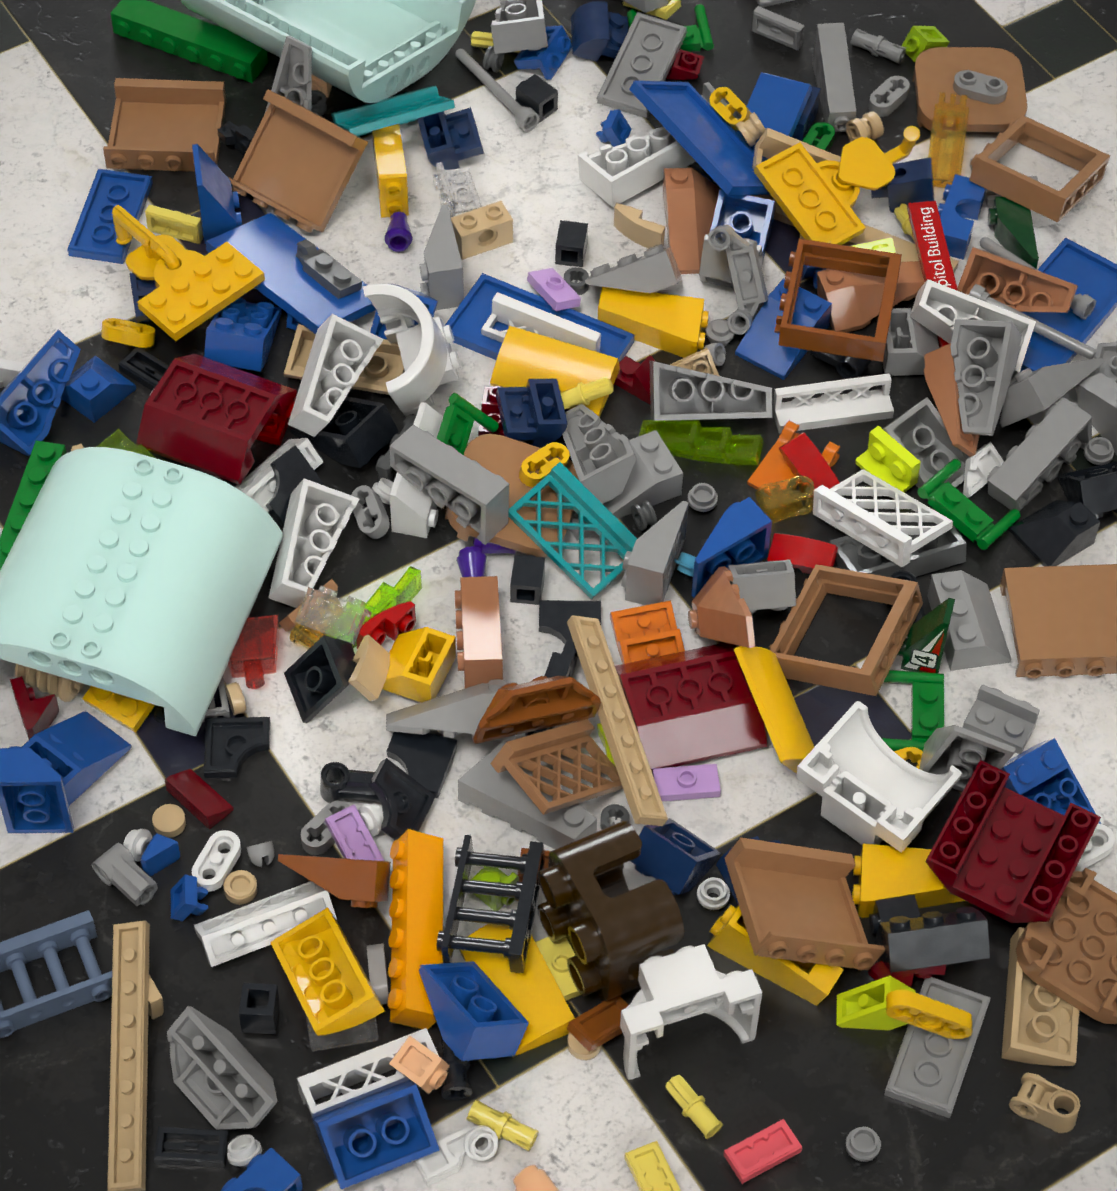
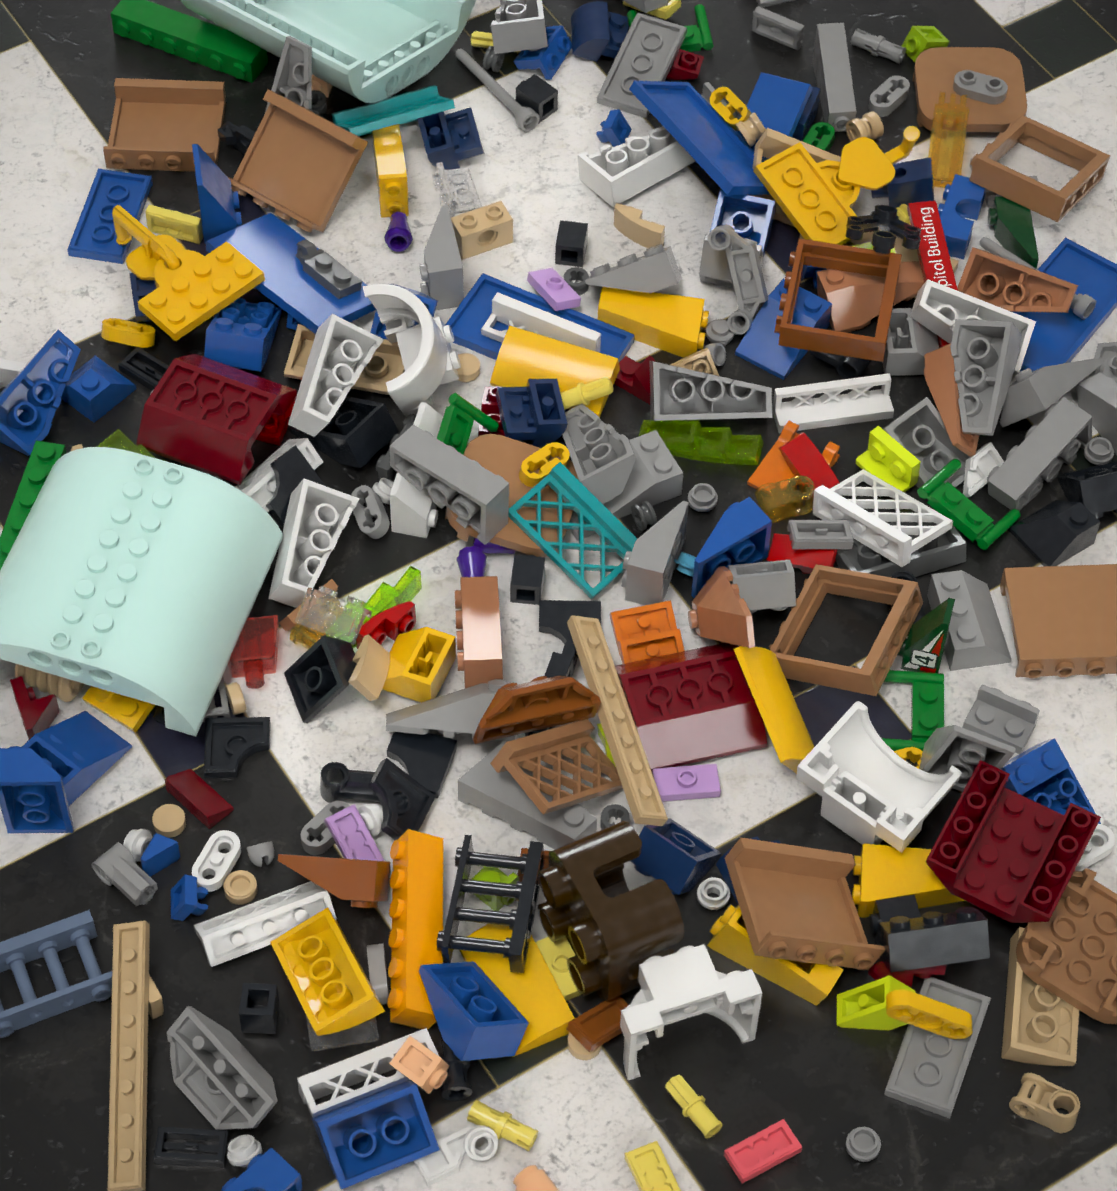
(469, 367): none -> tan tile
(689, 214): nougat wedge -> none
(820, 534): none -> light grey tile
(885, 227): none -> black plant
(1040, 328): light grey piece -> none

